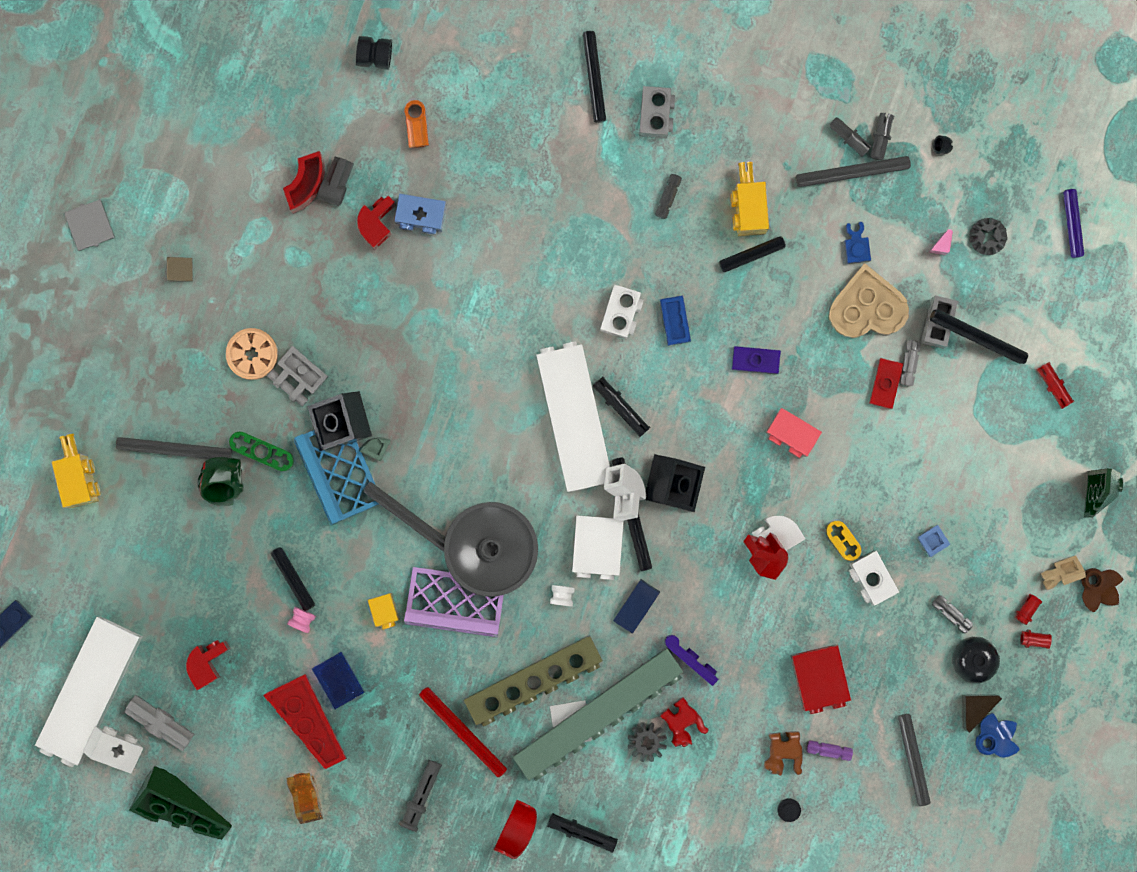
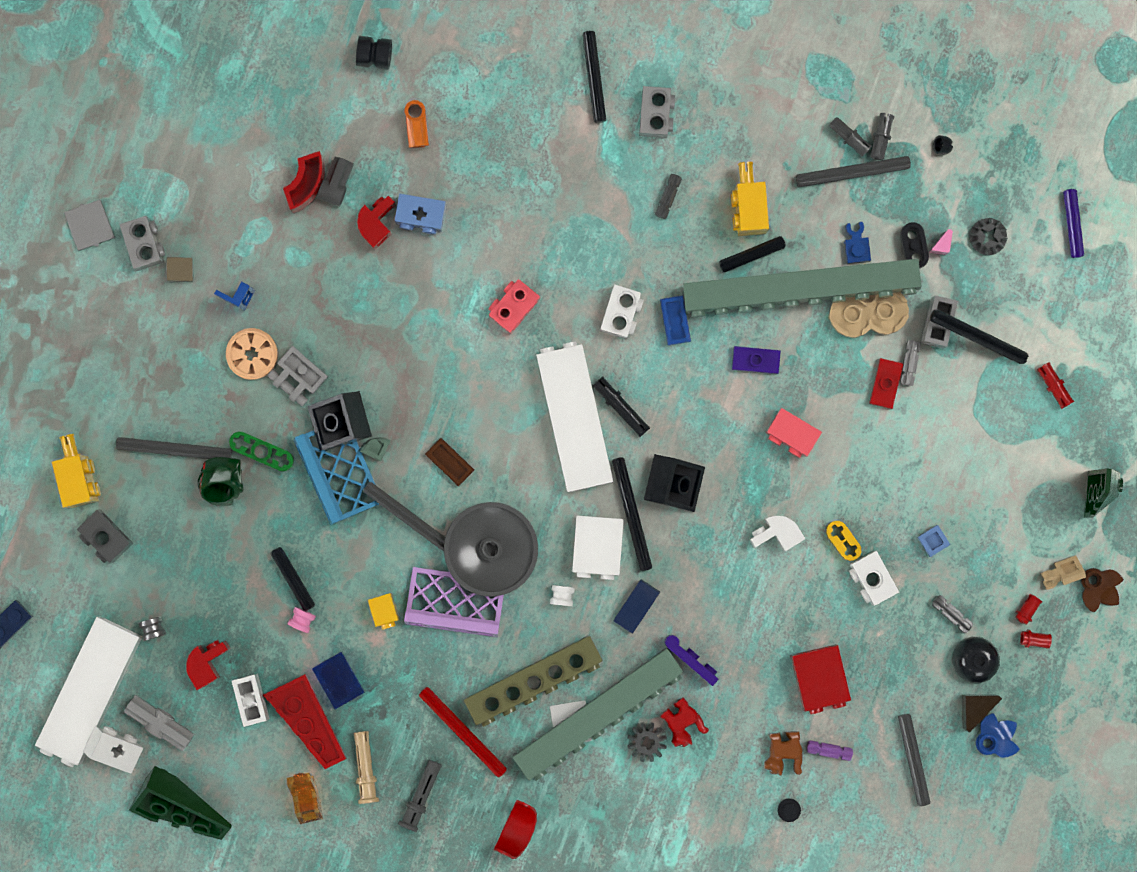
(117, 542): none -> dark grey brick
(137, 245): none -> light grey brick
(152, 628): none -> flat silver wheel
(241, 298): none -> blue panel
(250, 700): none -> white brick
(365, 773): none -> tan pin
(449, 462): none -> reddish brown tile
(513, 306): none -> coral brick
(581, 832): black pin -> none
(627, 488): white brick -> none
(768, 555): red brick -> none
(802, 286): none -> sand green brick
(916, 245): none -> black plate

